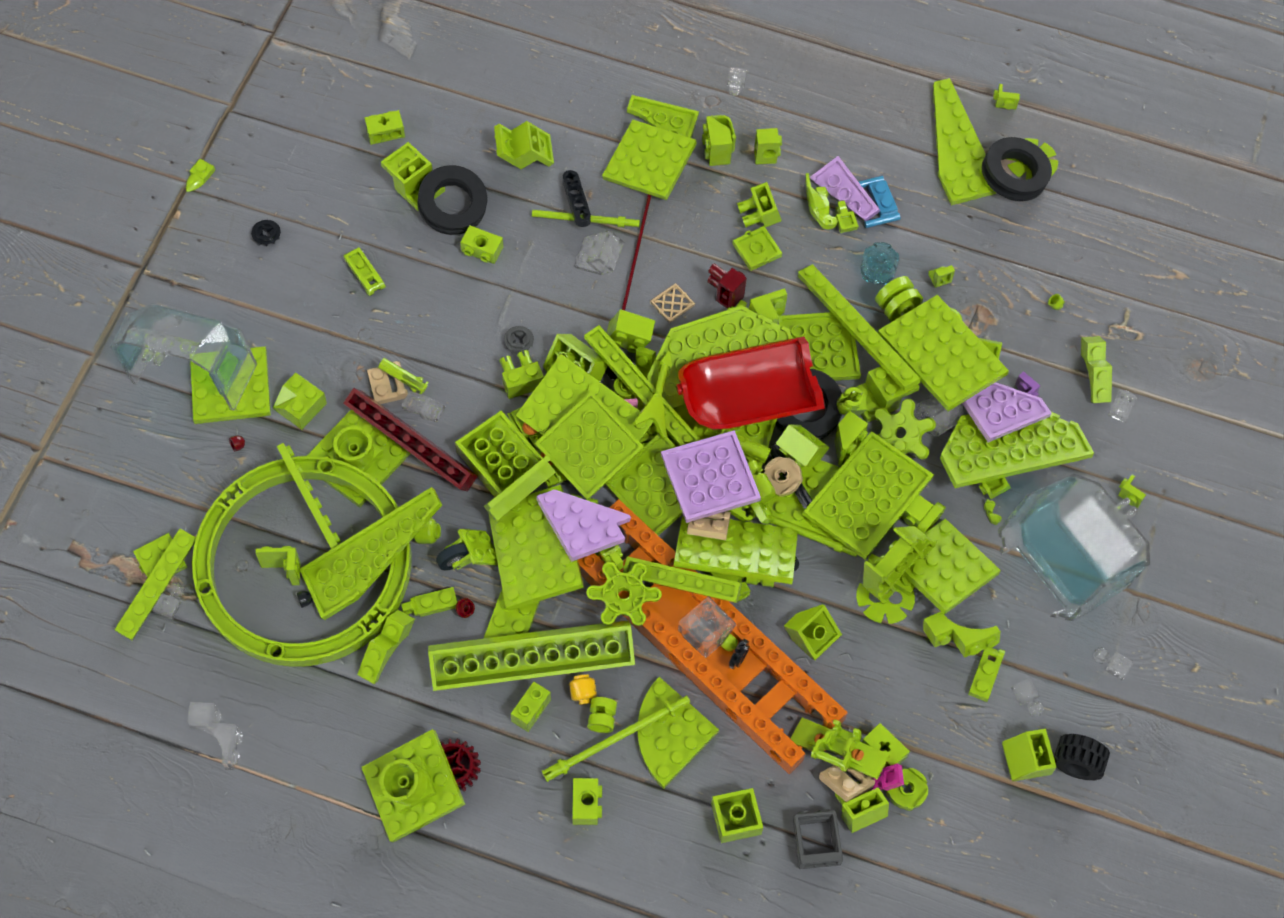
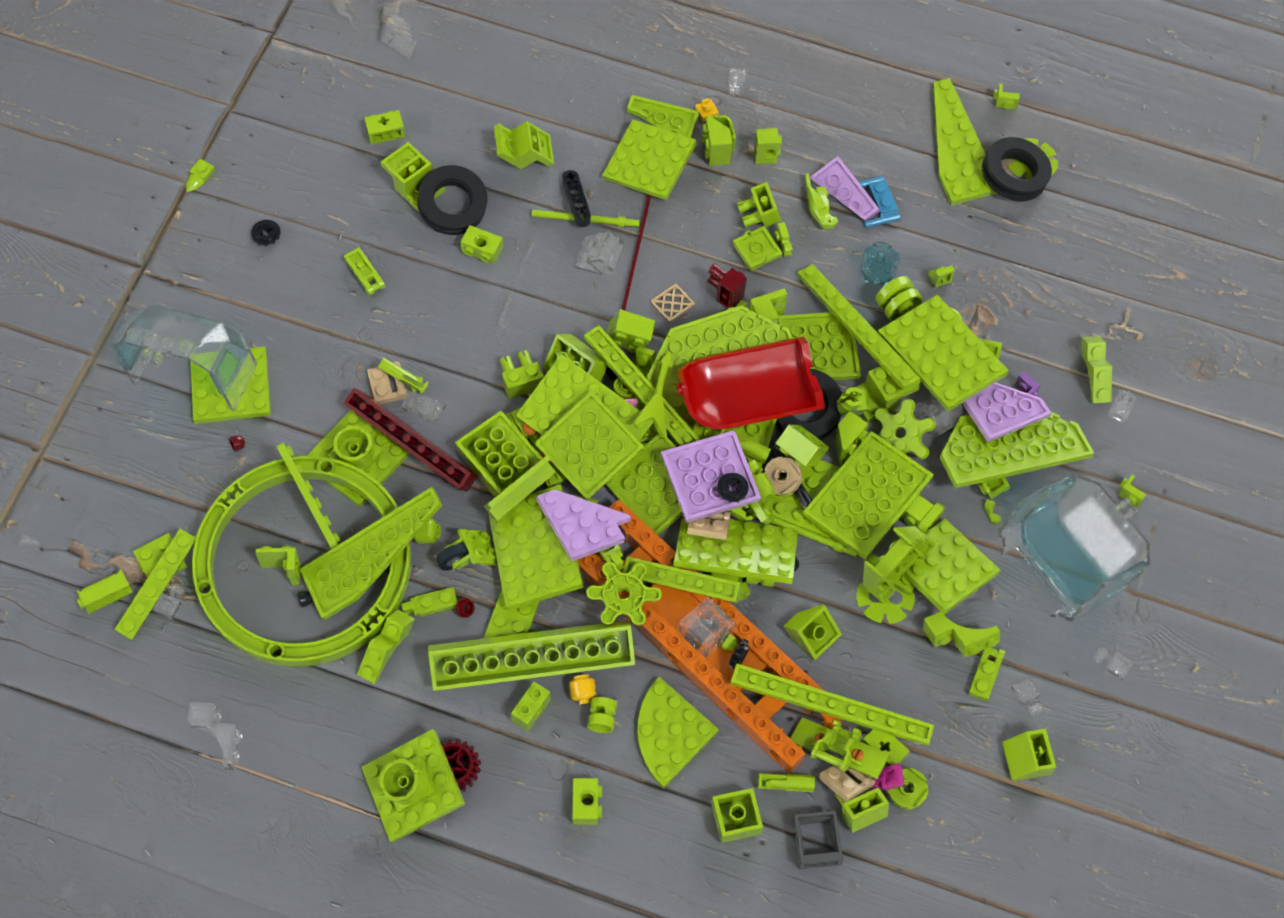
(104, 592): none -> lime window
(299, 401): lime slope -> none
(520, 332): dark grey gear -> none
(564, 765): lime bar -> none
(706, 108): none -> yellow tile
(732, 479): none -> black gear
(783, 237): none -> lime plate
(786, 782): none -> lime piece
(832, 704): none -> lime plate
(846, 220): lime plate -> none
(1056, 302): lime hinge -> none
(1081, 757): black tyre -> none

